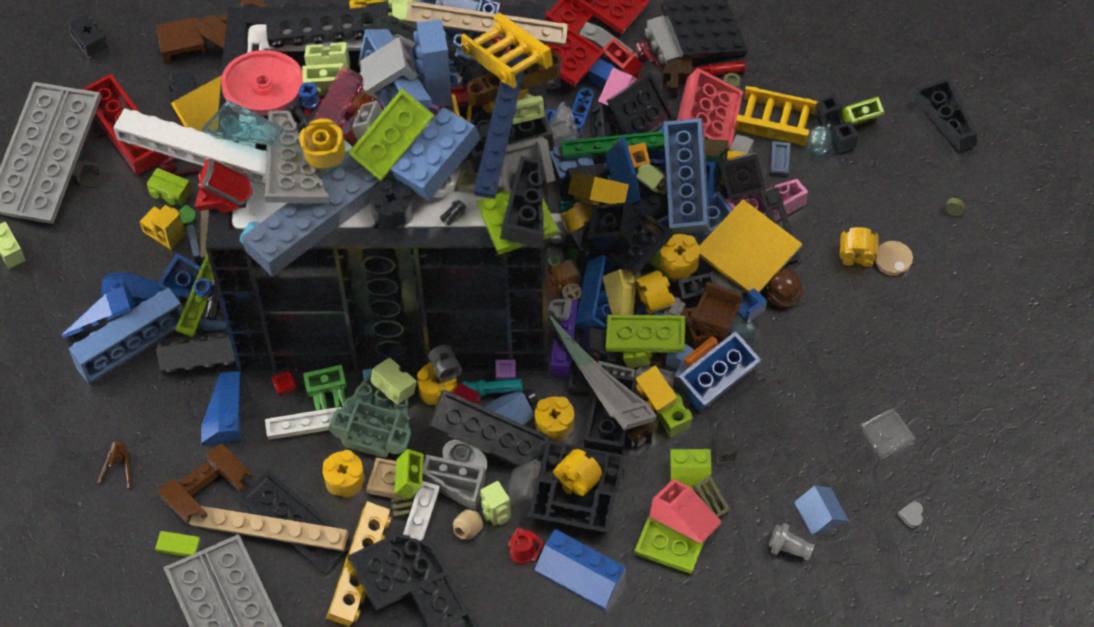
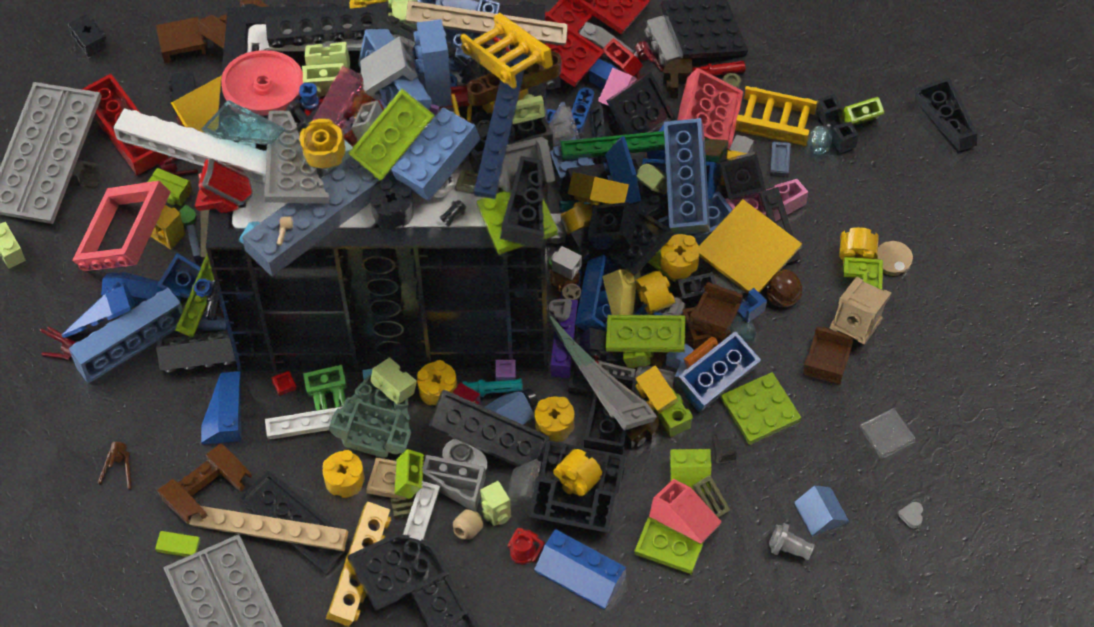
(66, 343): none -> dark red plant
(154, 197): none -> coral window
(285, 223): none -> tan hand
(445, 363): dark grey wheel -> none
(566, 262): none -> white brick
(639, 151): light orange brick -> none
(761, 408): none -> lime plate
(828, 355): none -> reddish brown panel
(860, 310): none -> tan container
(869, 269): none -> lime panel
(955, 207): olive tile -> none

